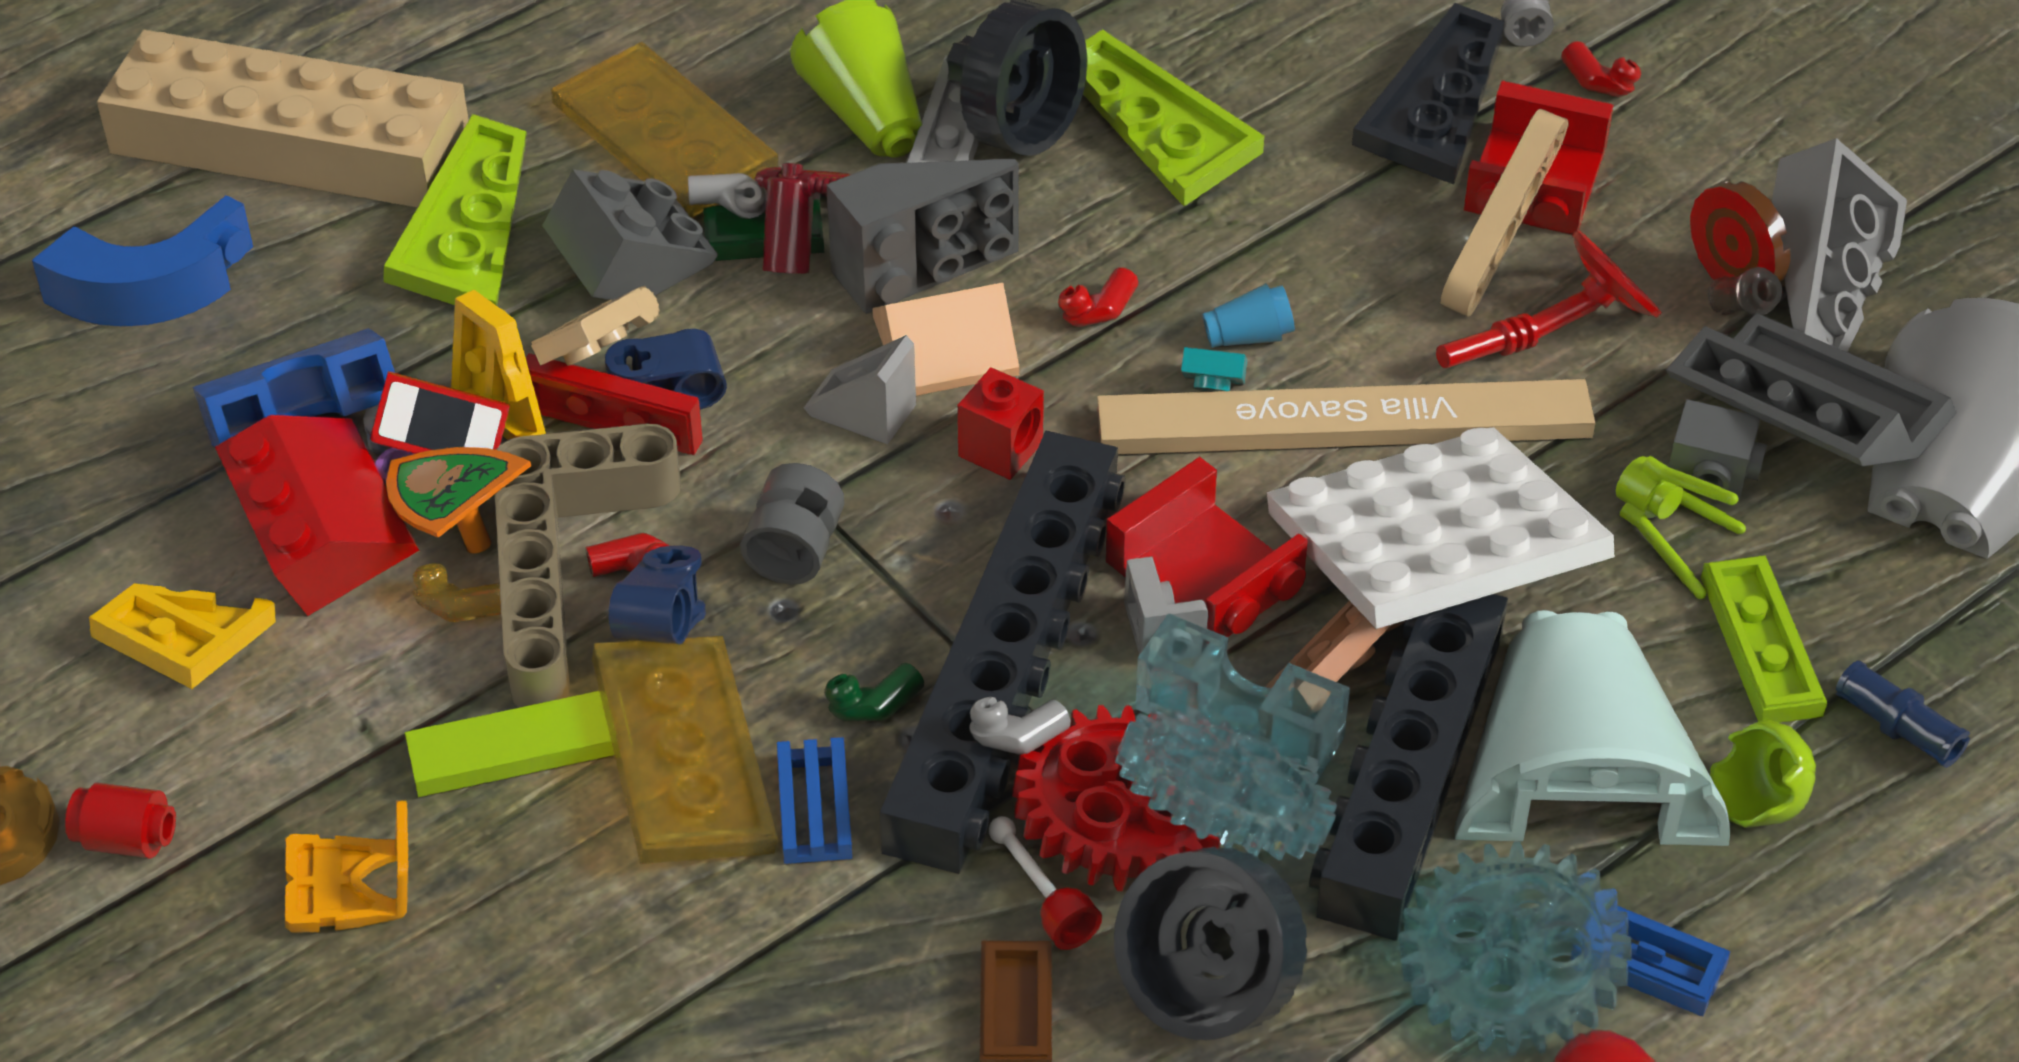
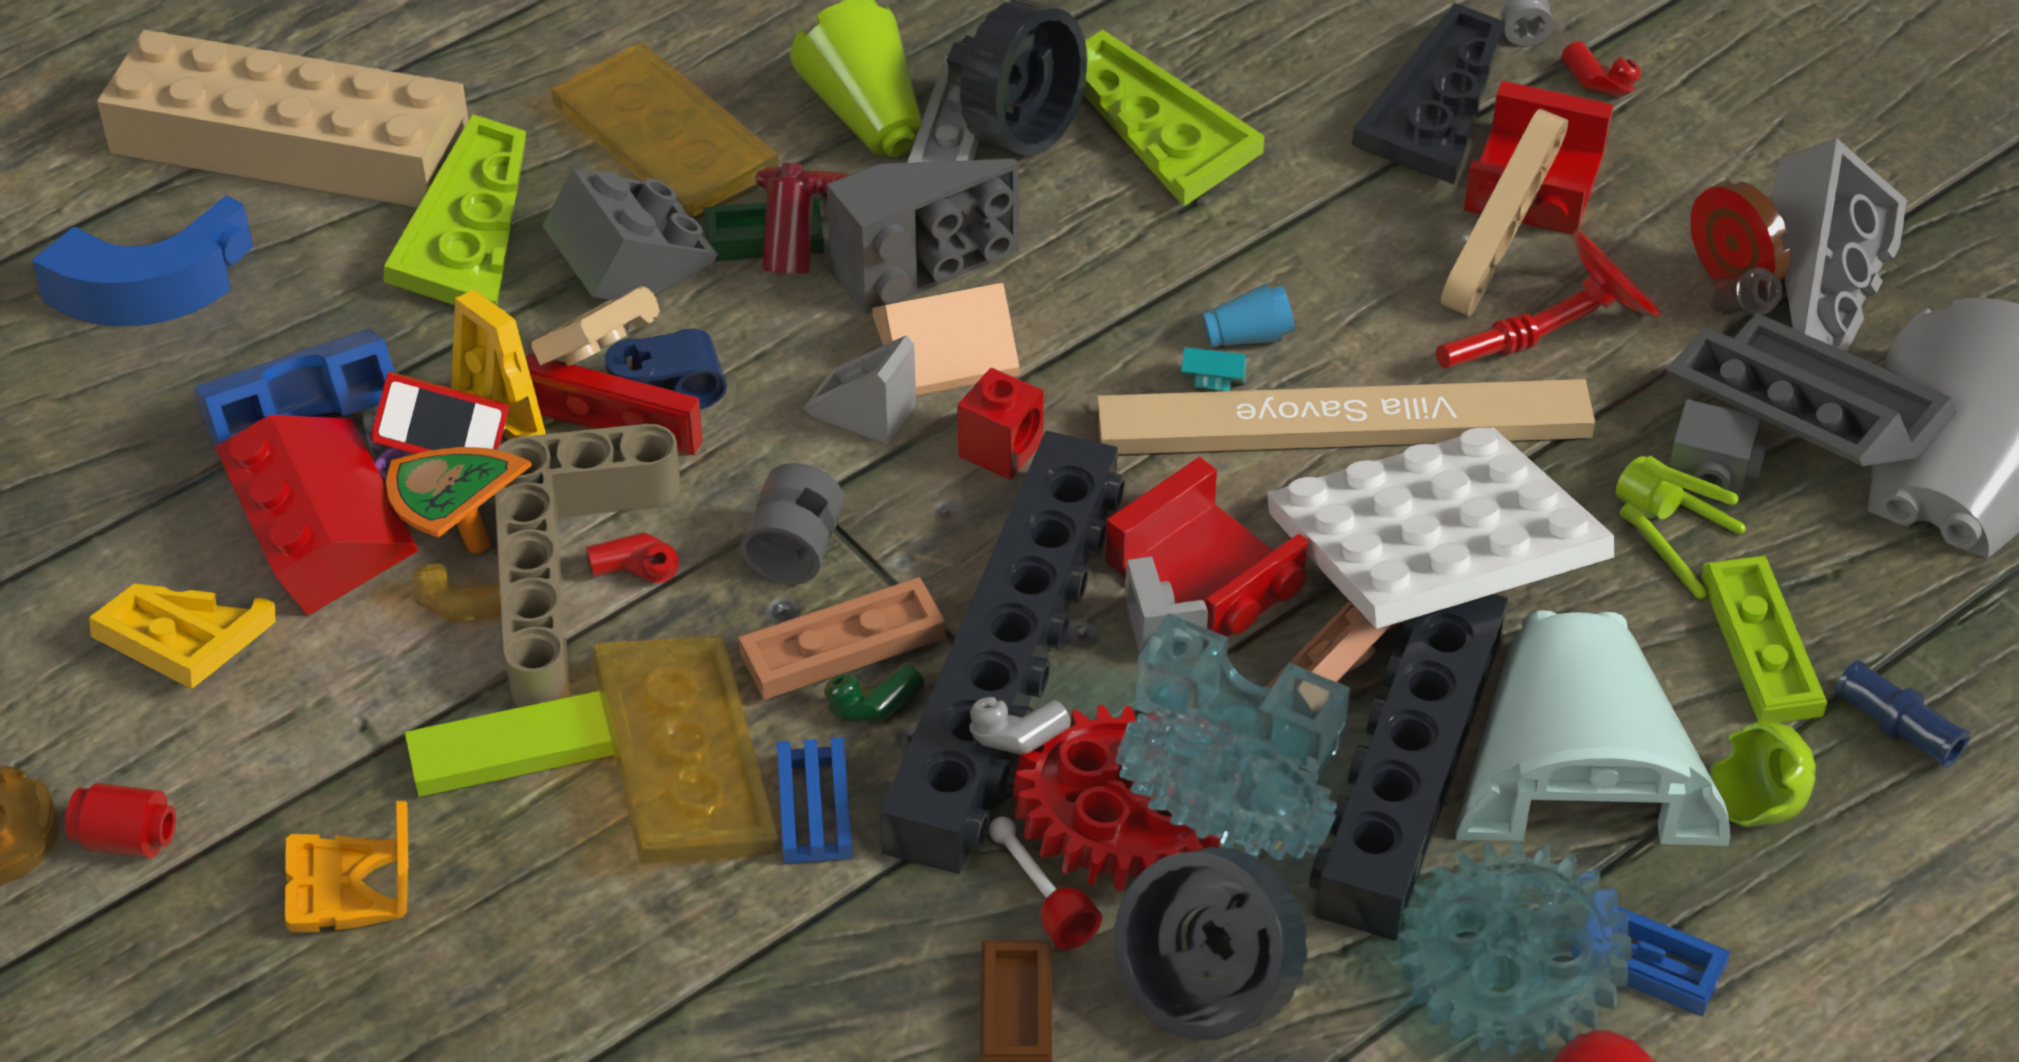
(658, 598): dark blue piece -> none
(733, 191): light grey arm -> none
(842, 638): none -> nougat plate
(1107, 305): red arm -> none

